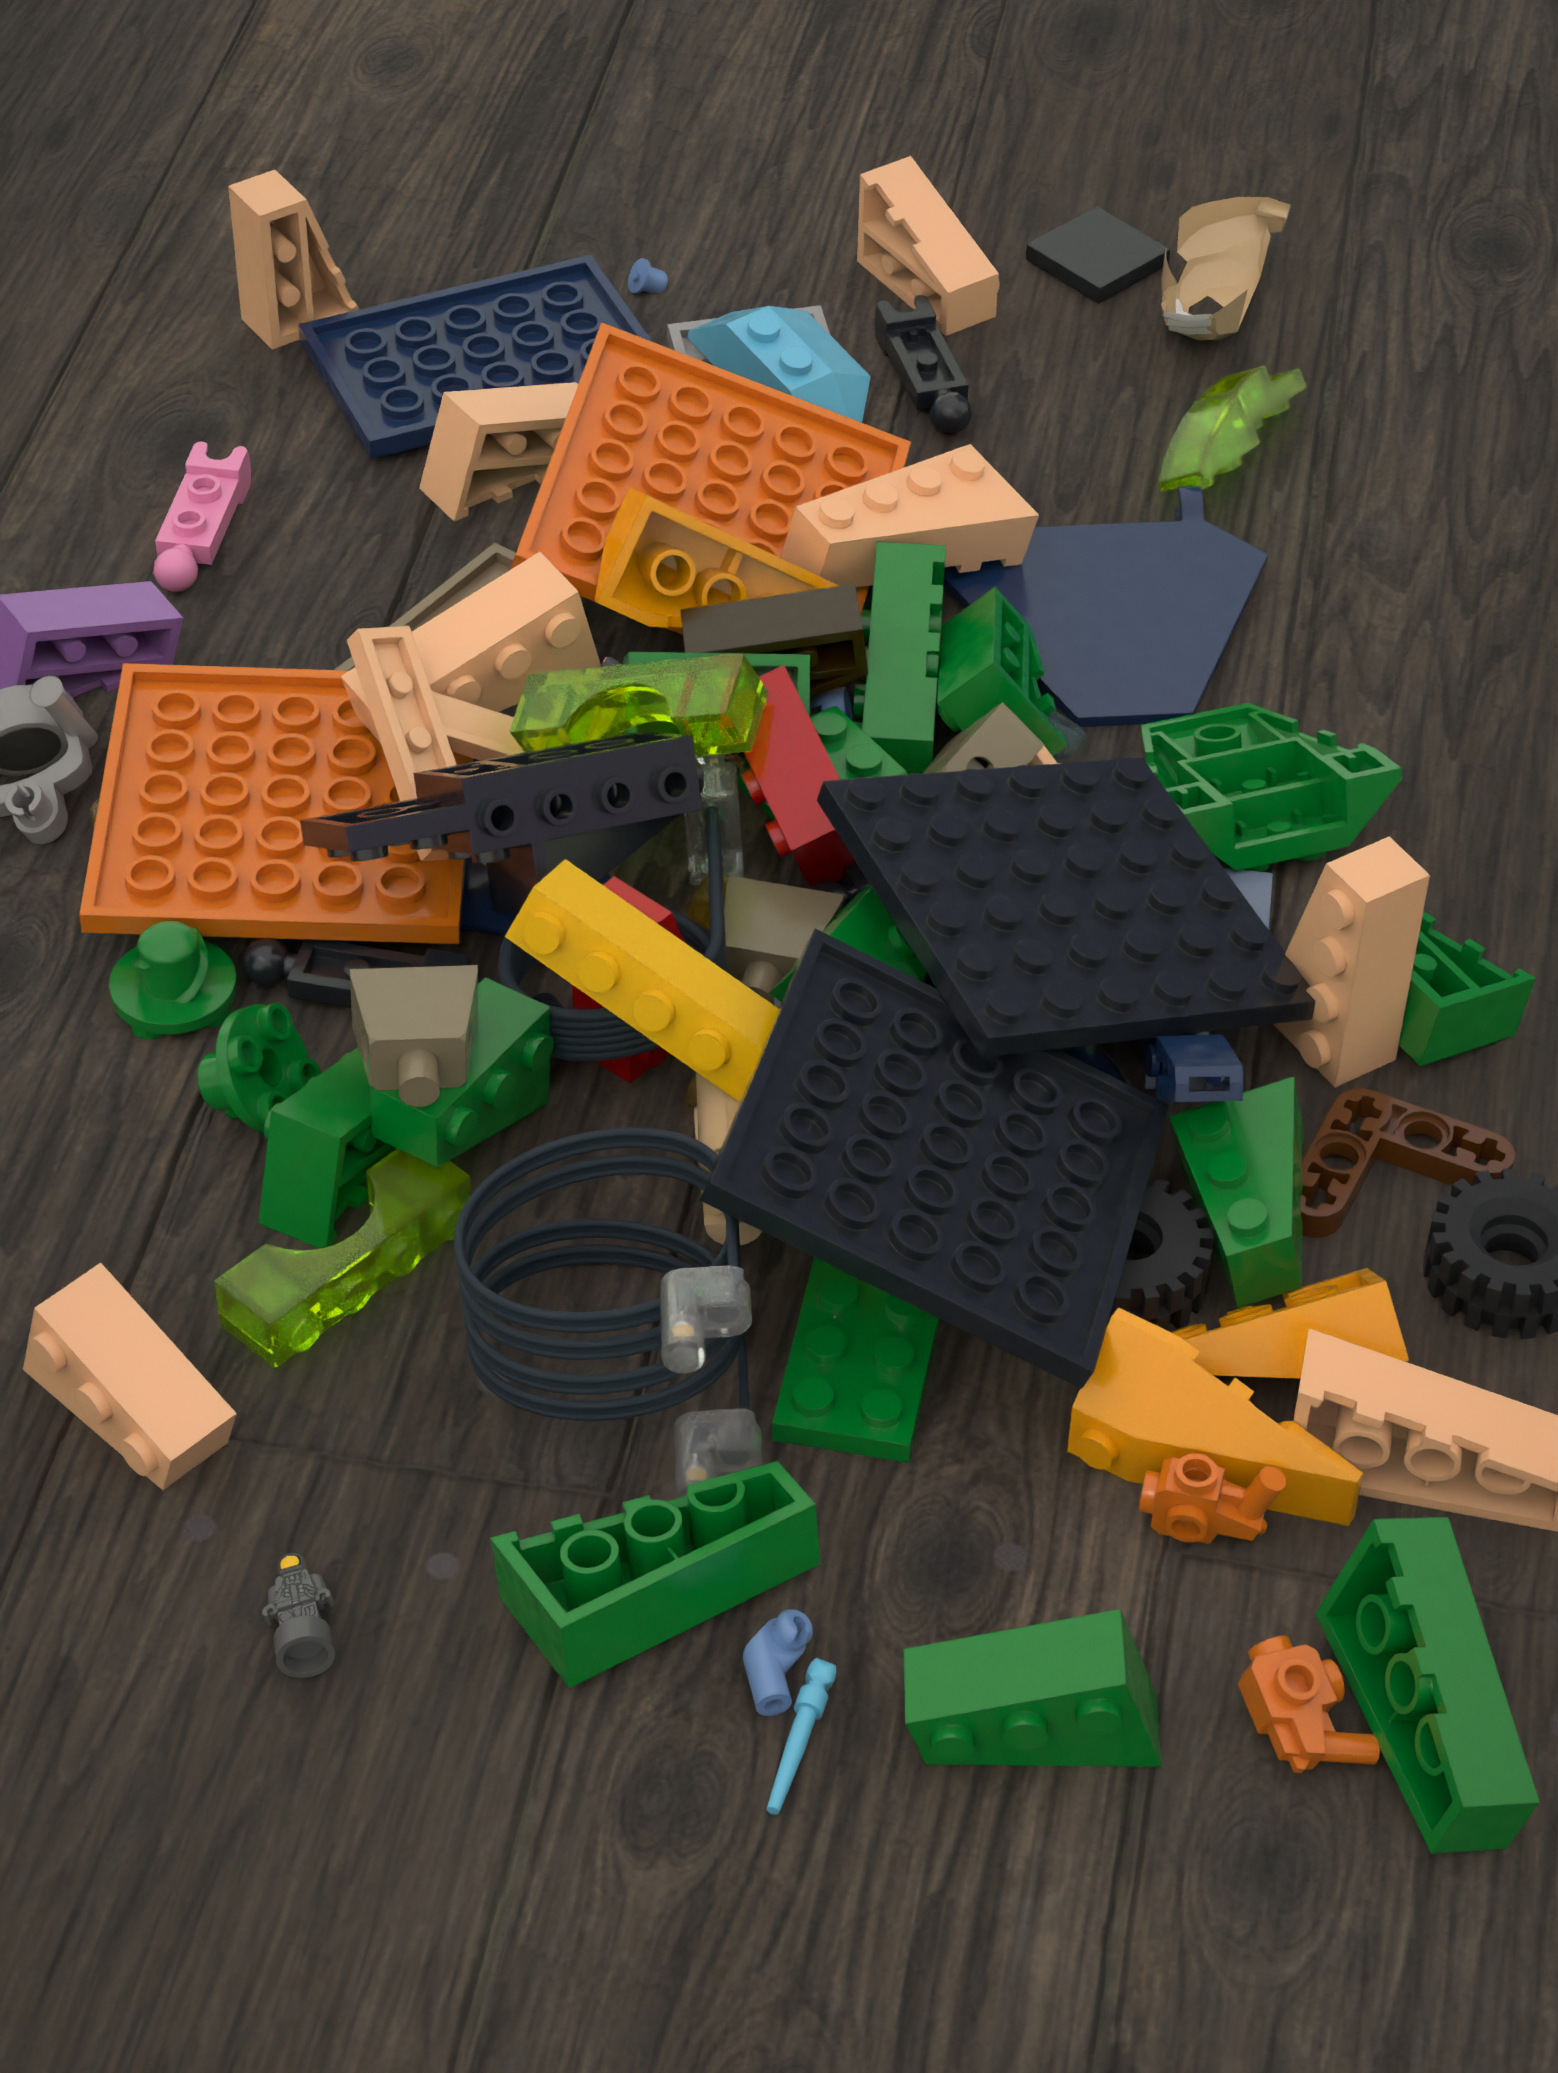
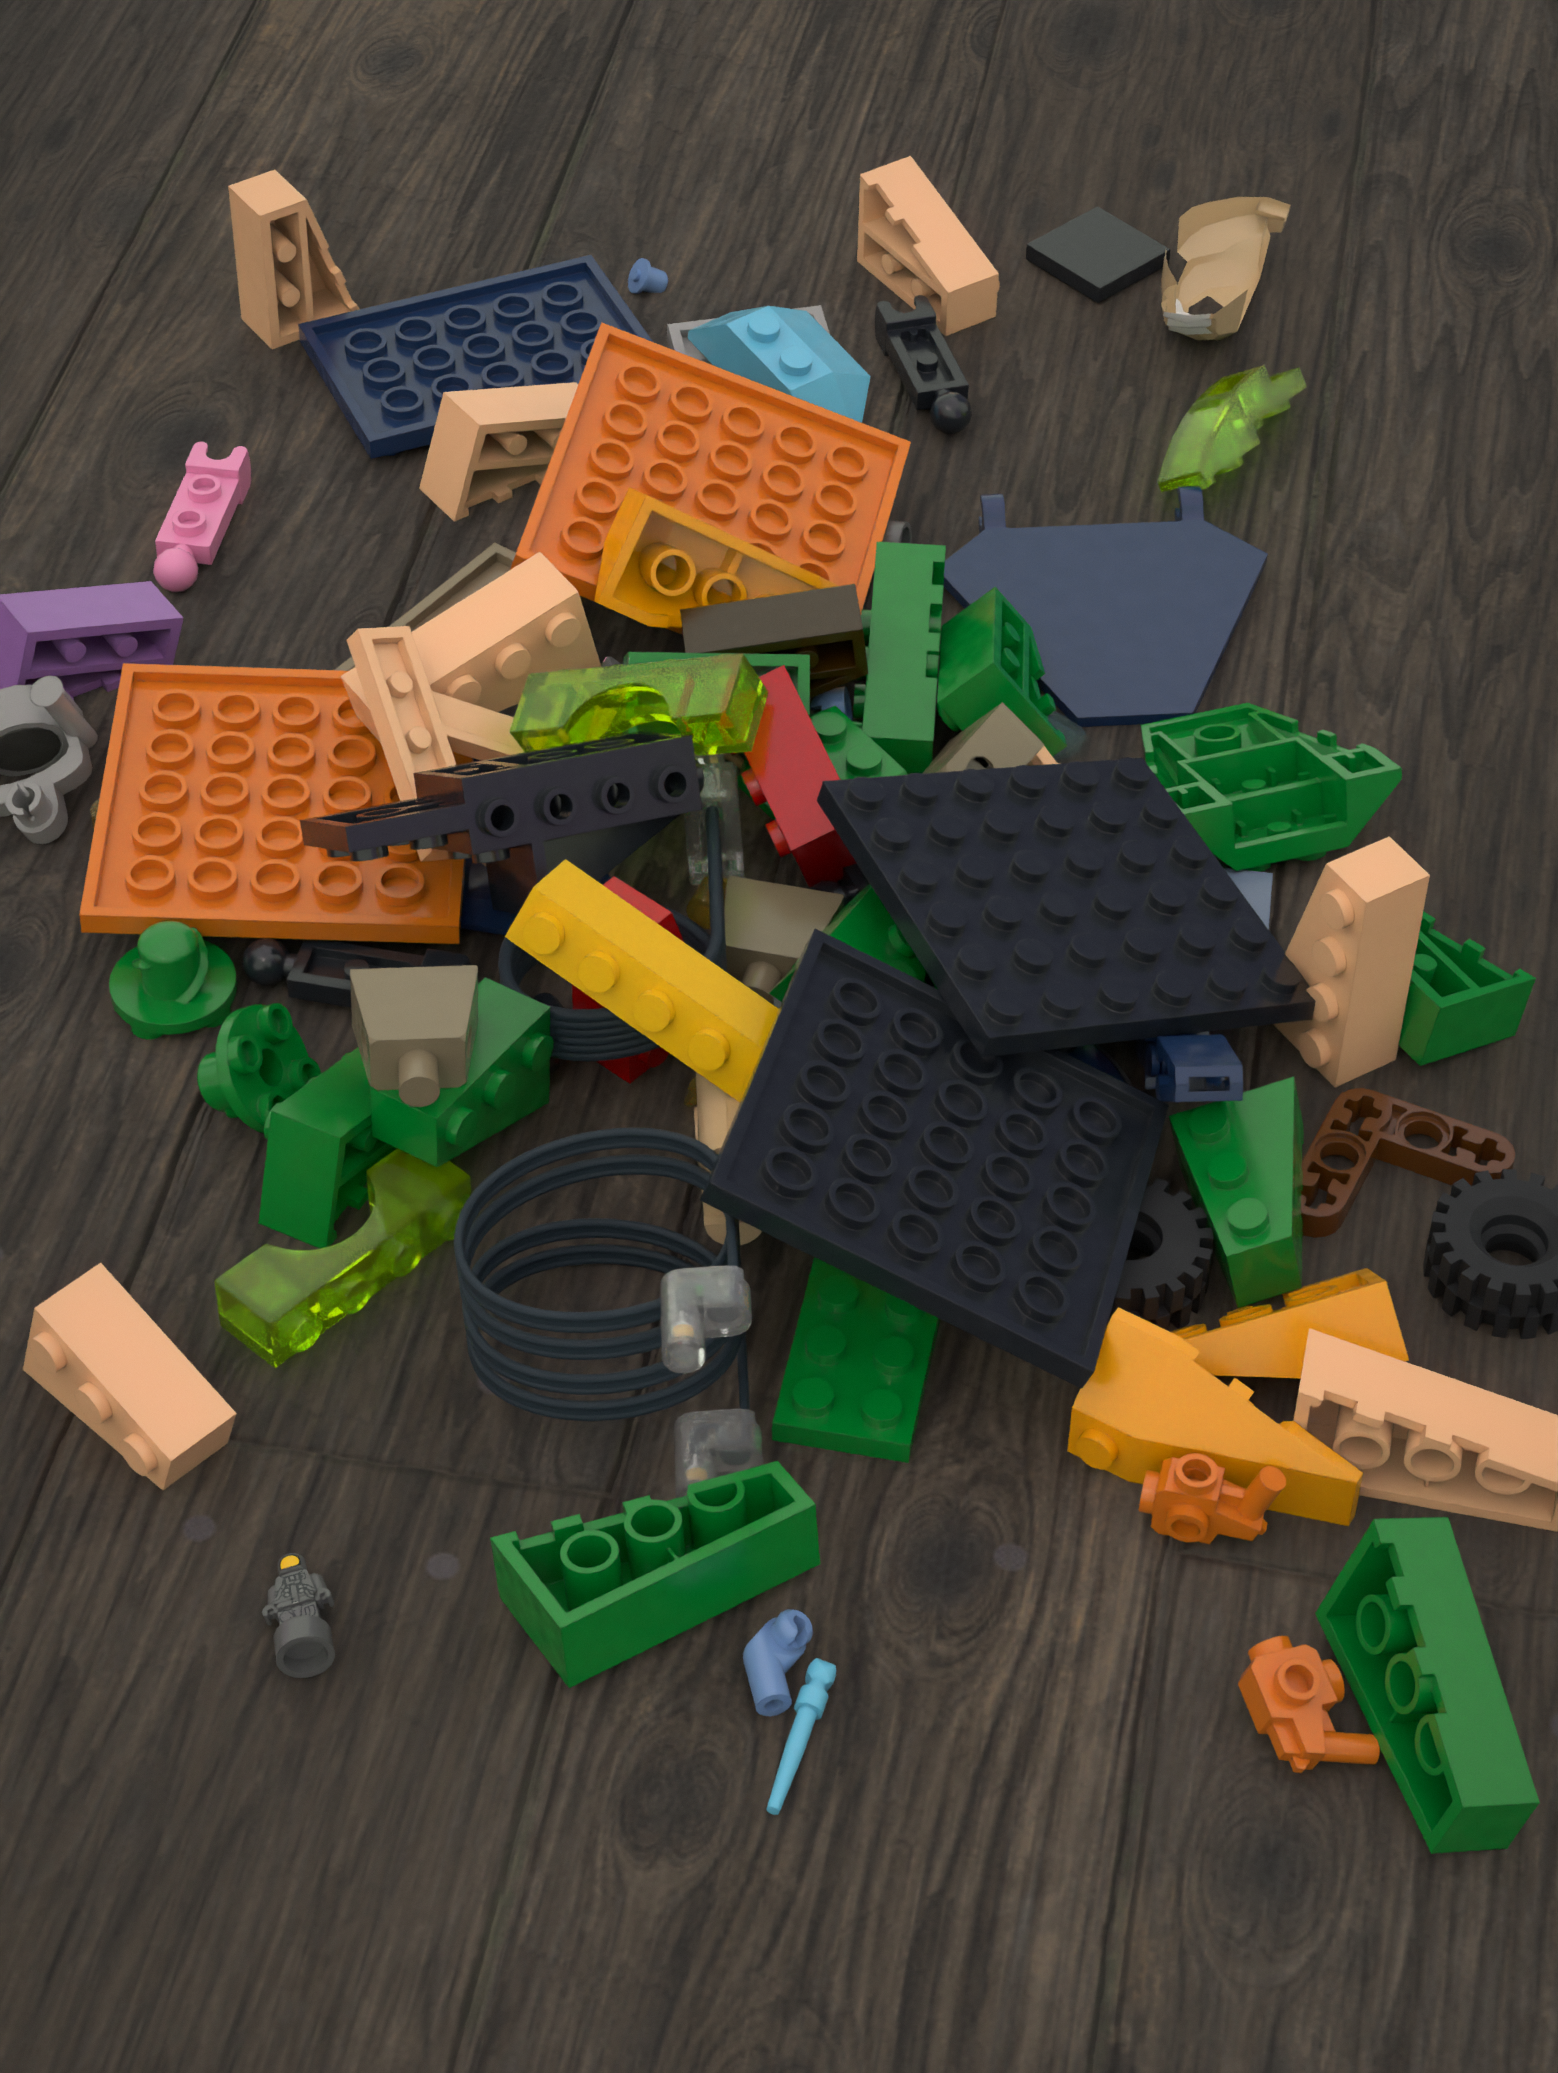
(934, 502): light nougat wedge -> none
(1035, 1697): green wedge -> none

